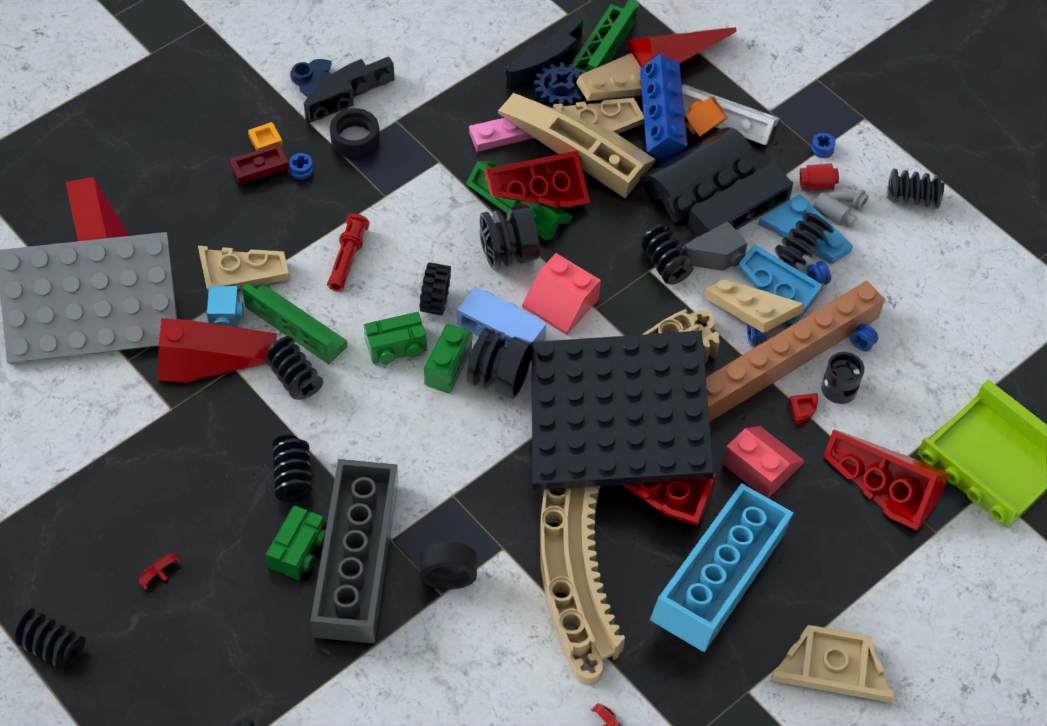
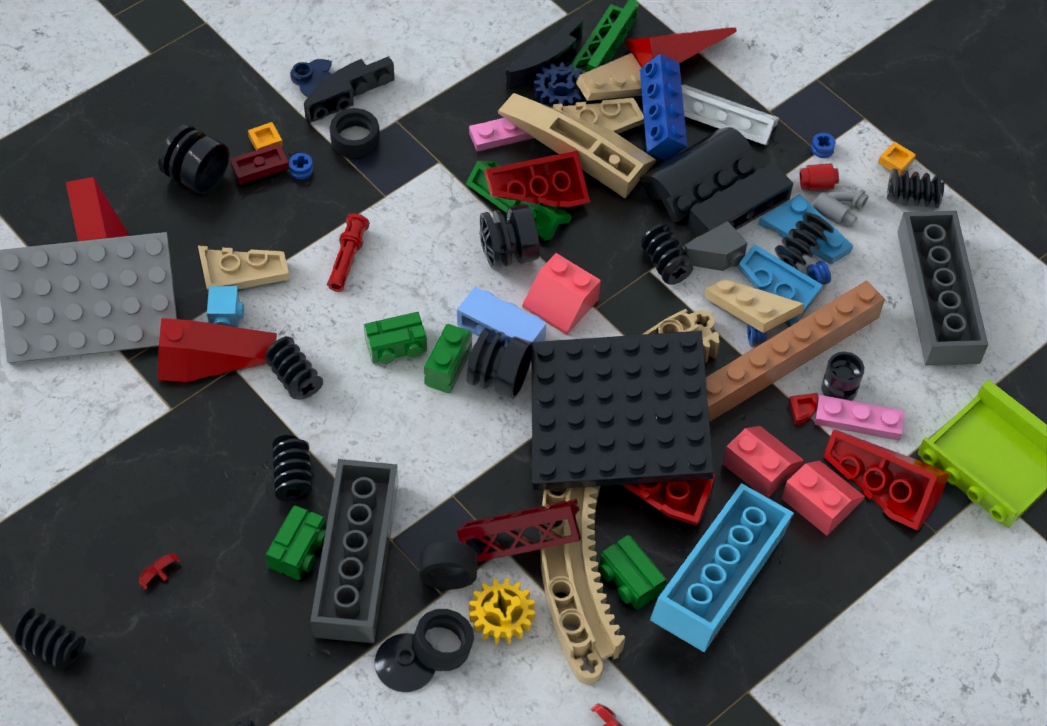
(193, 159): none -> black wheel
(293, 322): green fence -> none
(399, 674): none -> black dish
(435, 288): black tyre -> none
(443, 619): none -> black tyre
(491, 619): none -> yellow gear
(521, 520): none -> dark red fence
(632, 572): none -> green brick
(704, 116): orange brick -> none
(821, 496): none -> coral slope
(836, 664): tan wing -> none
(859, 417): none -> bright pink plate
(864, 337): blue bush -> none
(896, 157): none -> light orange plate
(942, 288): none -> dark grey brick

